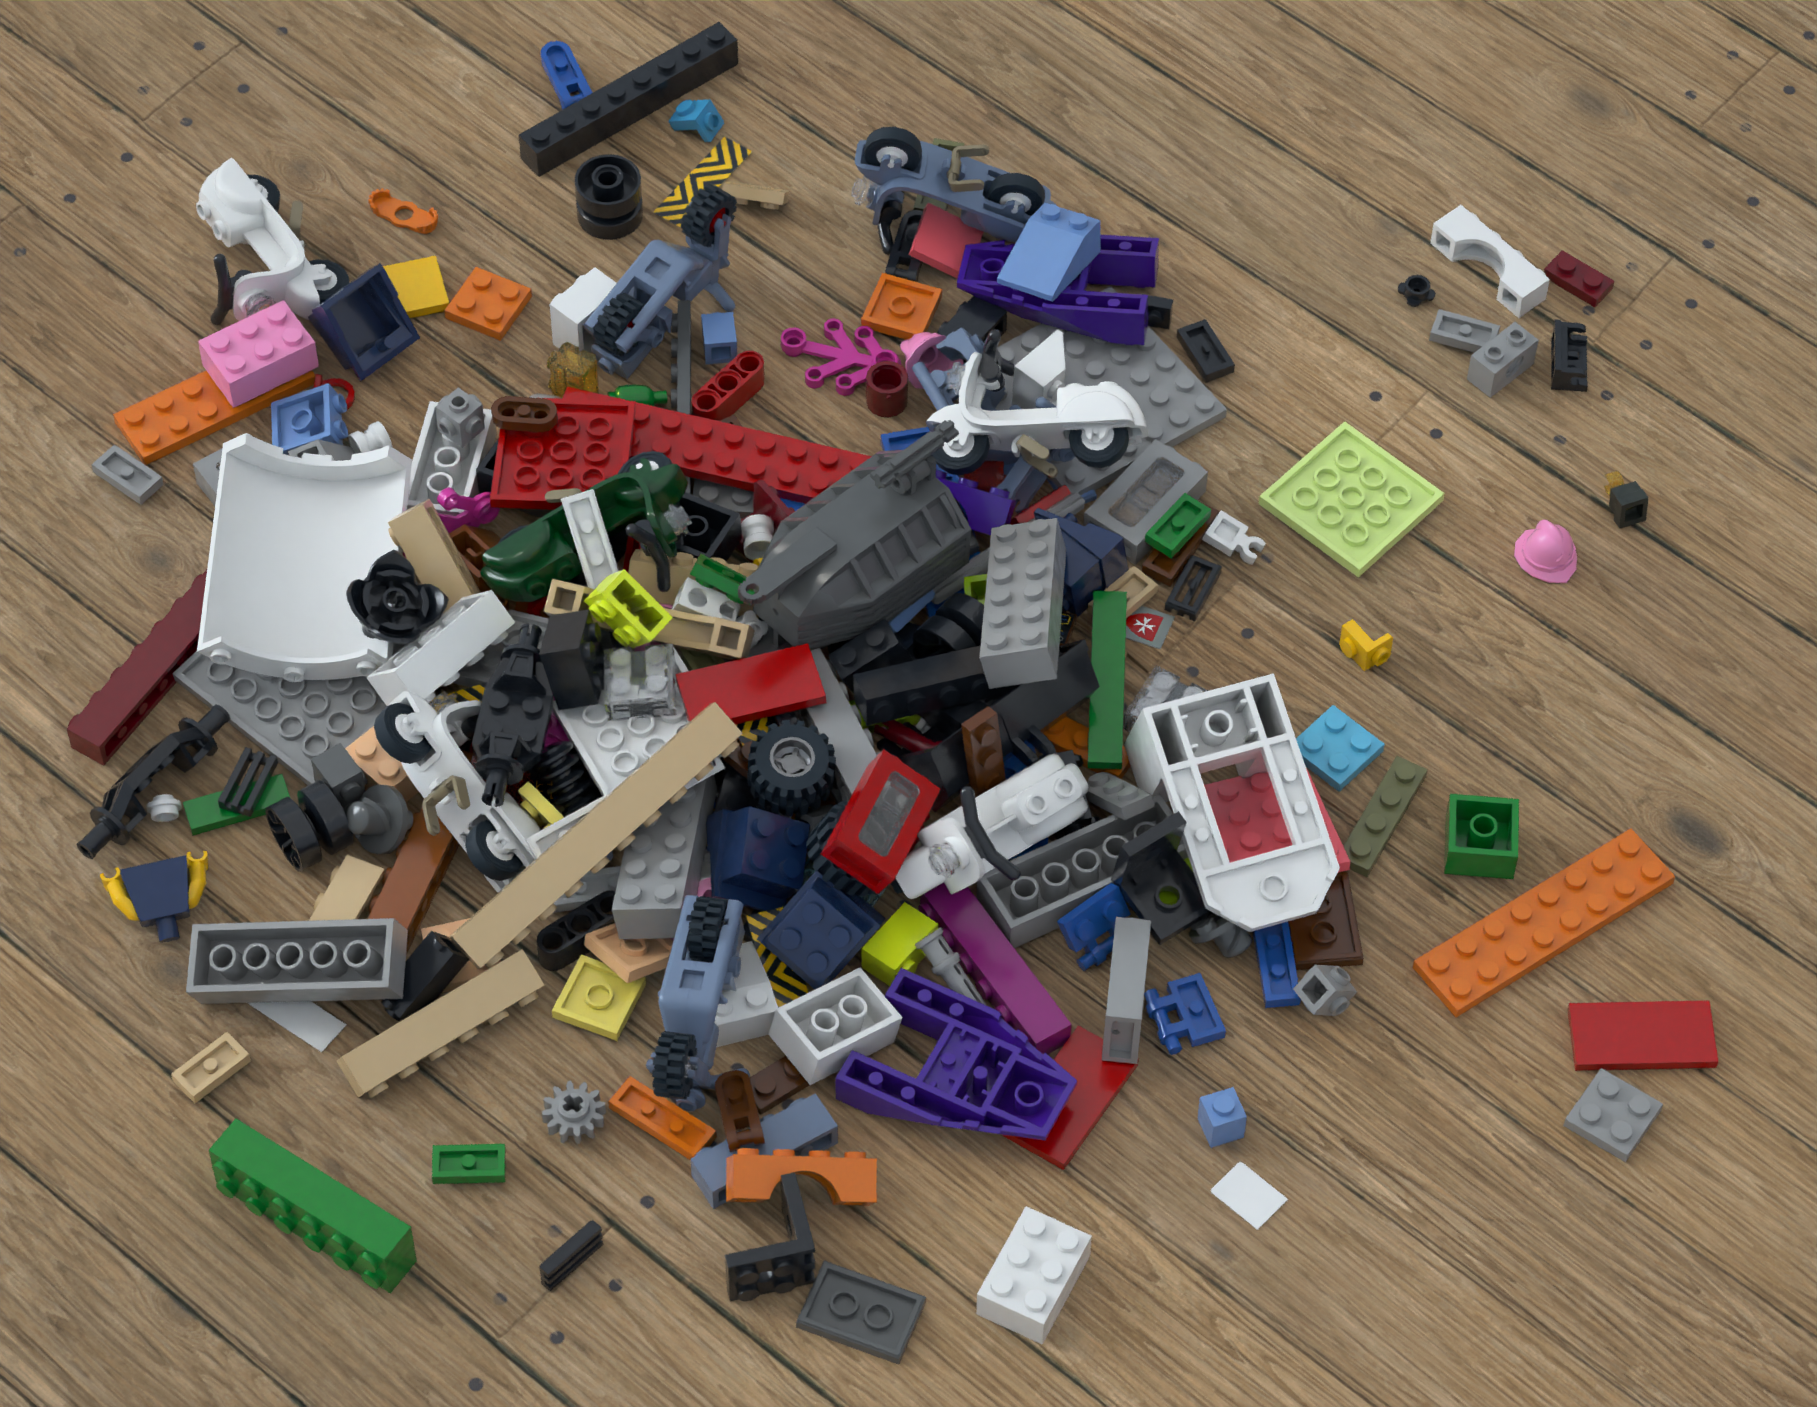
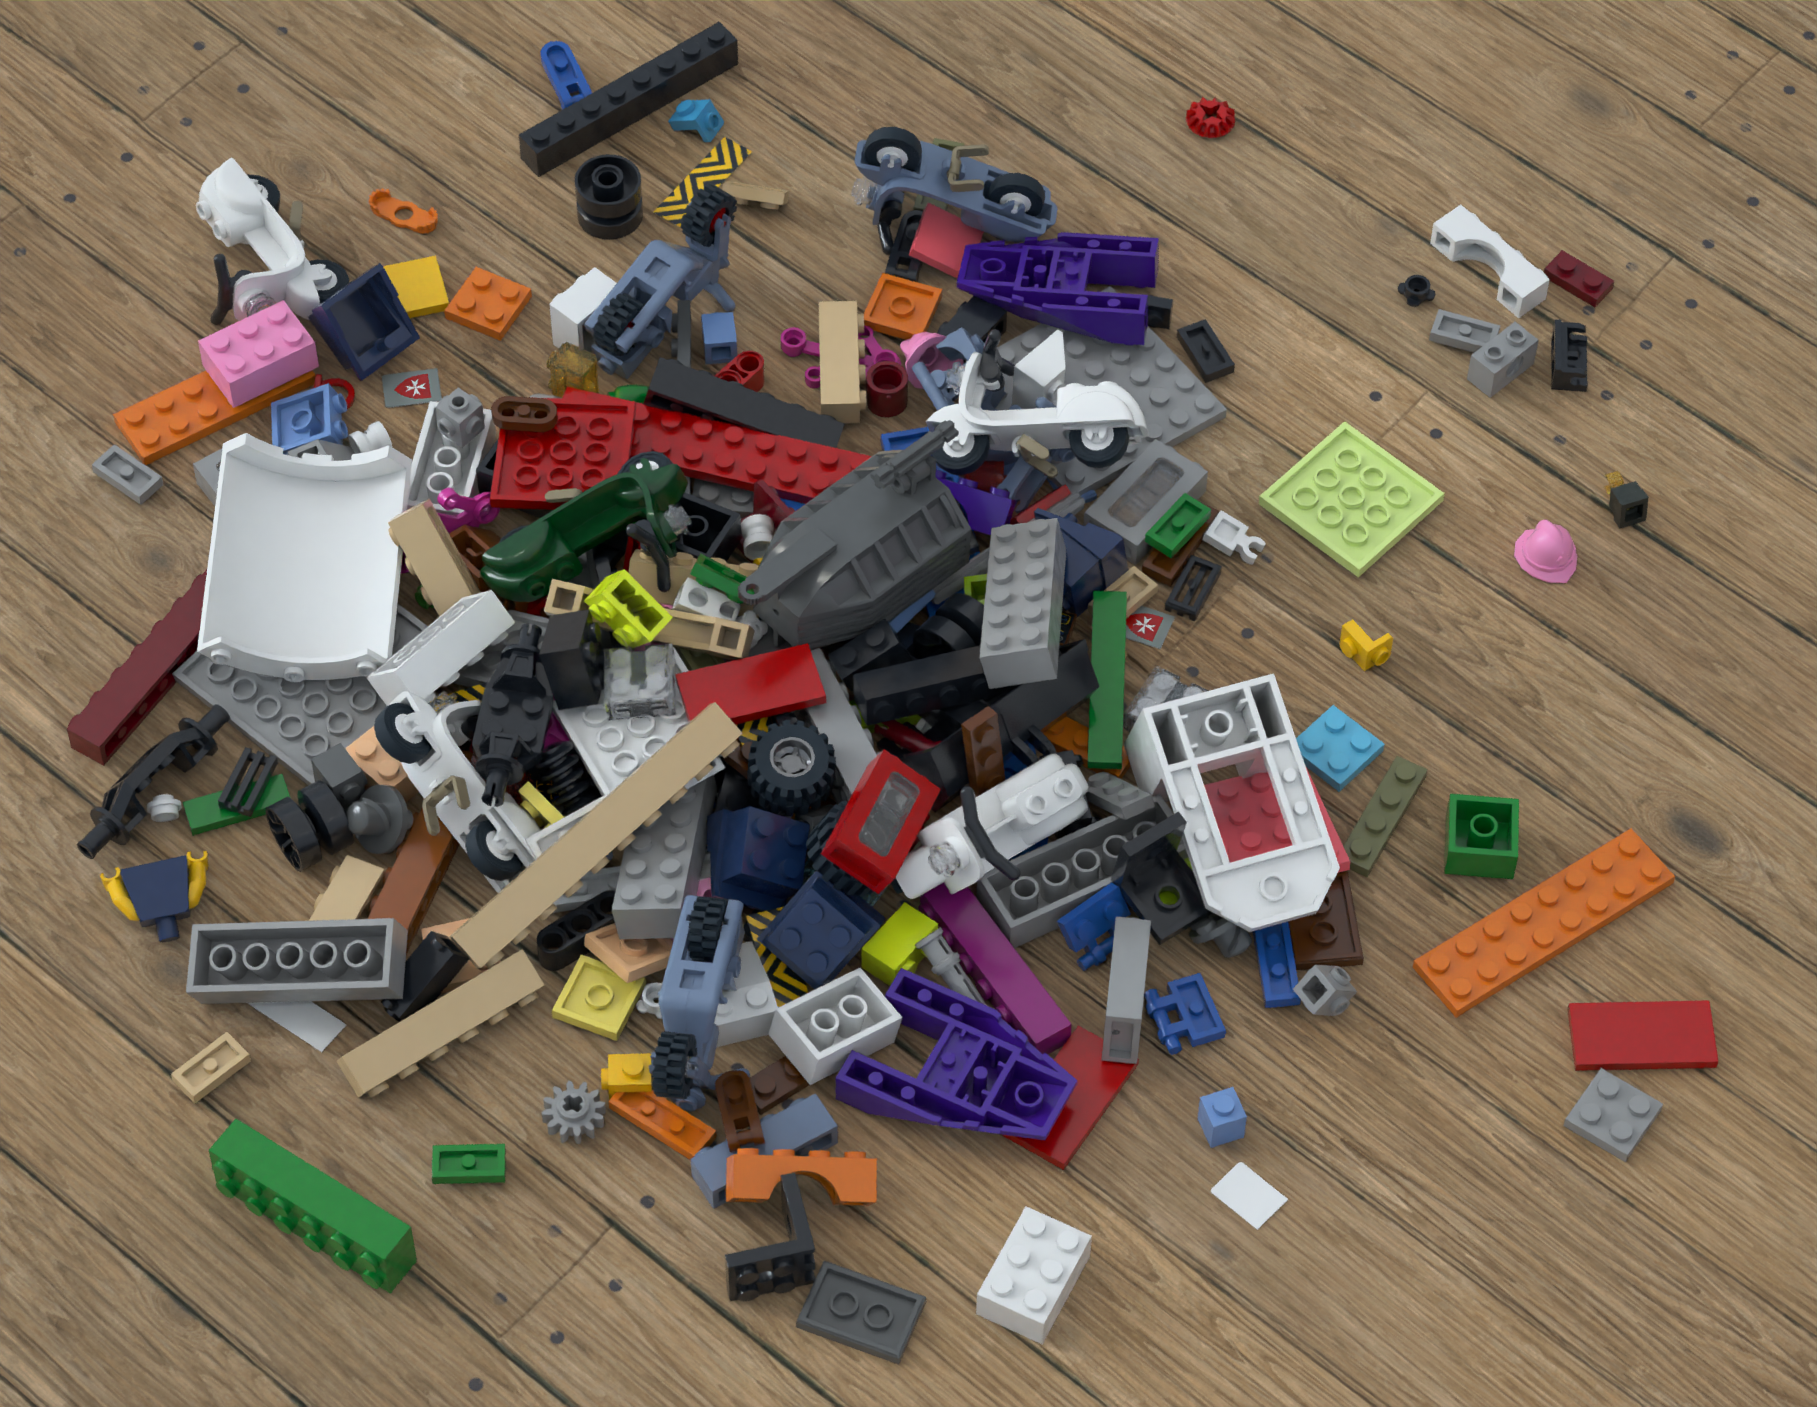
(394, 582): black brick -> none
(411, 388): none -> light grey sticker
(571, 1255): black tile -> none
(590, 537): white tile -> none
(627, 1073): none -> yellow bracket
(647, 1003): none -> white plate
(712, 398): none -> black brick
(840, 360): none -> tan brick
(1051, 252): medium blue slope -> none
(1211, 126): none -> red gear

